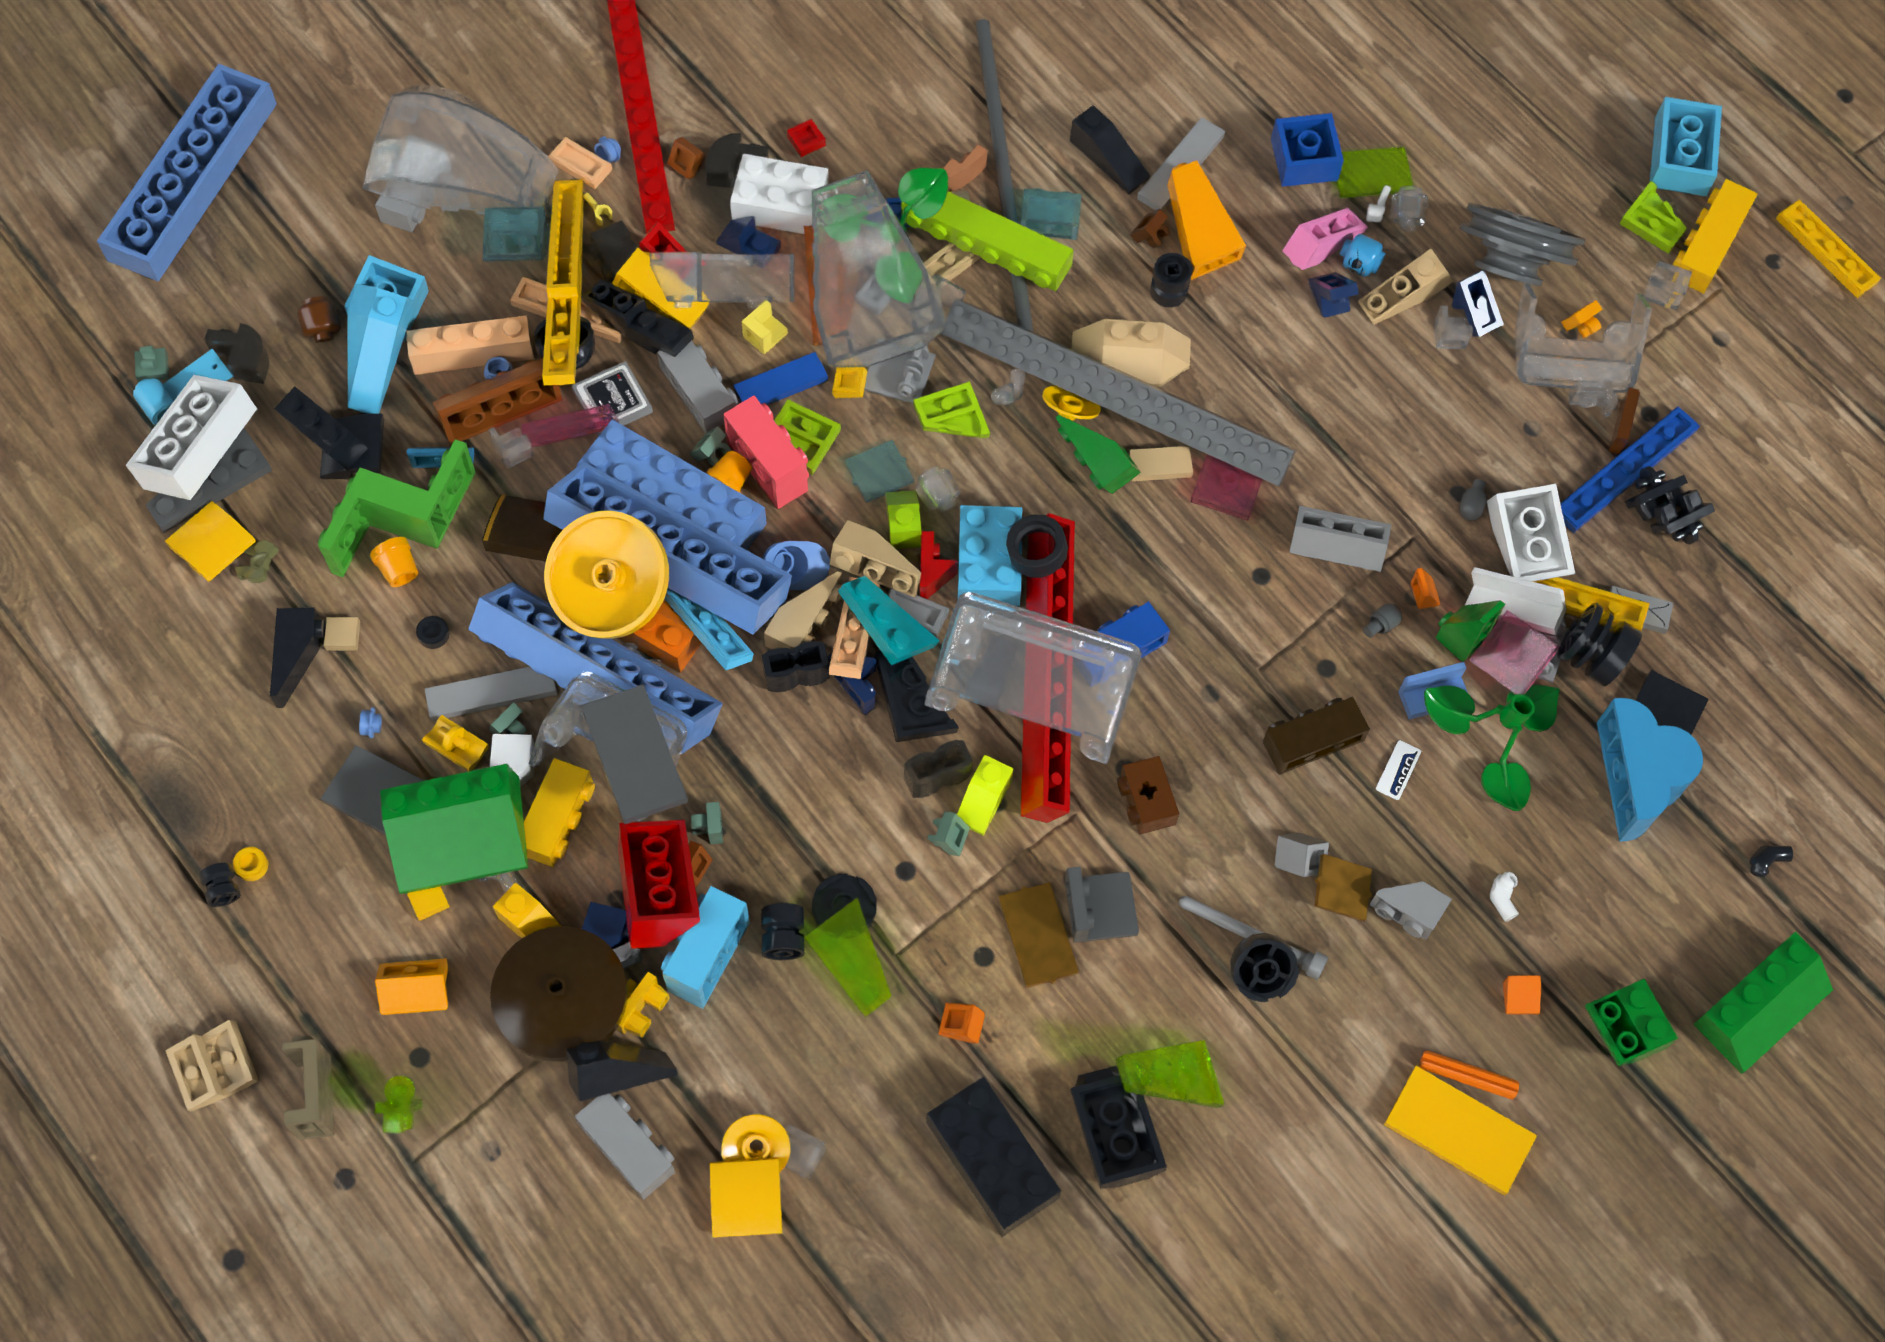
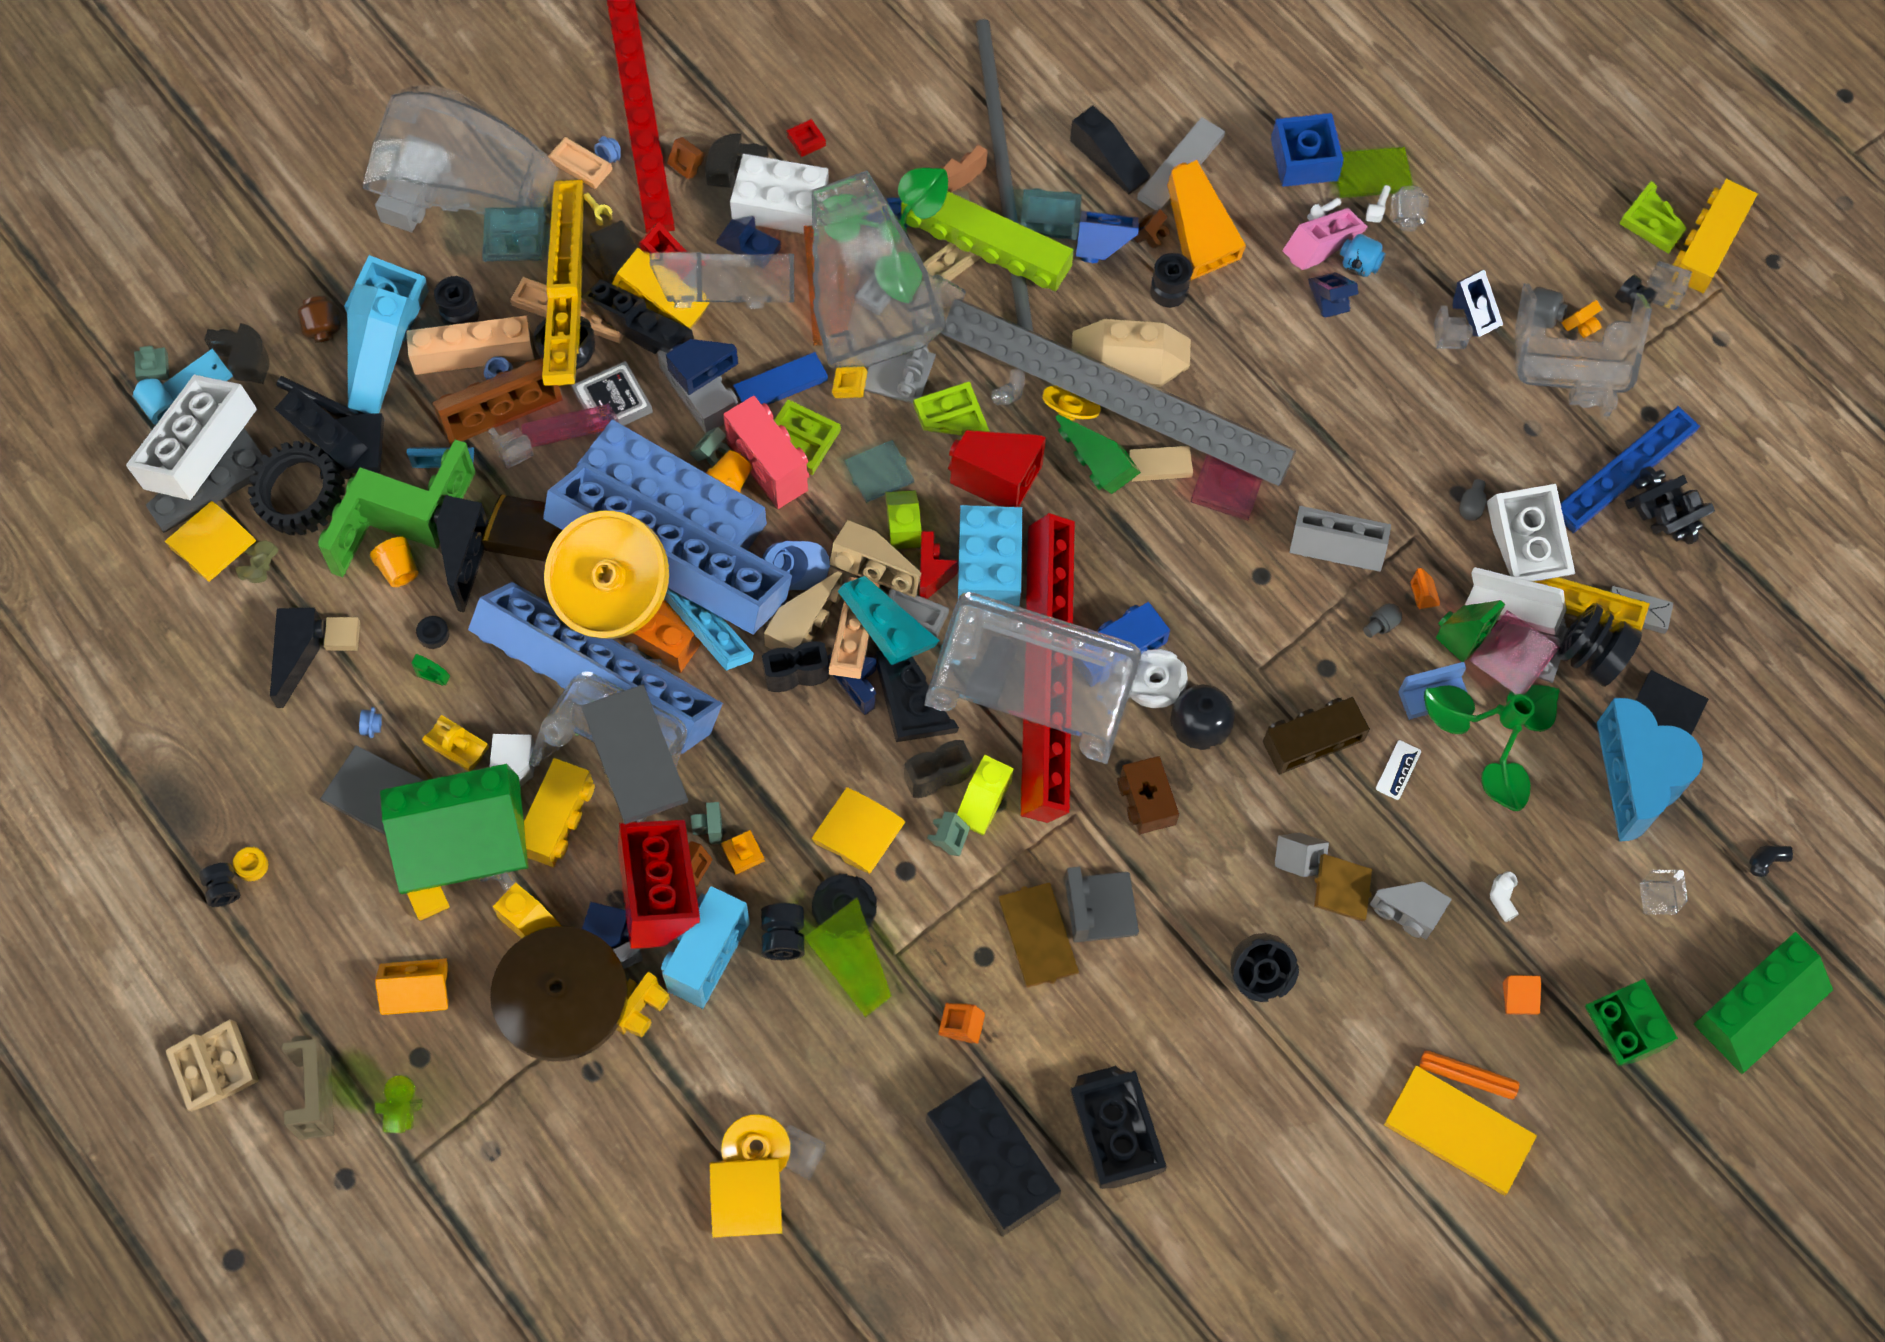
(187, 172): medium blue brick -> none
(275, 466): none -> black tyre
(321, 400): none -> black bar
(429, 670): none -> green tile
(456, 301): none -> black wheel
(460, 536): none -> black slope
(488, 692): light grey tile -> none
(507, 722): sand green tile -> none
(612, 1067): black slope -> none
(626, 1143): light grey brick -> none
(700, 362): none -> dark blue slope
(742, 852): none -> light orange tile
(762, 328): light yellow panel -> none
(858, 830): none -> yellow slope
(937, 489): clear head -> none
(996, 465): none -> red slope
(1033, 524): black tyre -> none
(1103, 234): none -> slope
(1162, 666): none -> white plate
(1172, 1073): clear neon green wing -> none
(1202, 716): none -> black cylinder
(1310, 962): light grey piece -> none
(1319, 211): none -> white hand
(1406, 288): tan slope -> none
(1519, 243): dark grey wheel -> none
(1550, 306): none -> dark grey head
(1624, 420): reddish brown tile -> none
(1634, 285): none -> black wheel
(1663, 892): none -> clear panel
(1686, 146): medium azure brick -> none
(1828, 248): yellow tile -> none

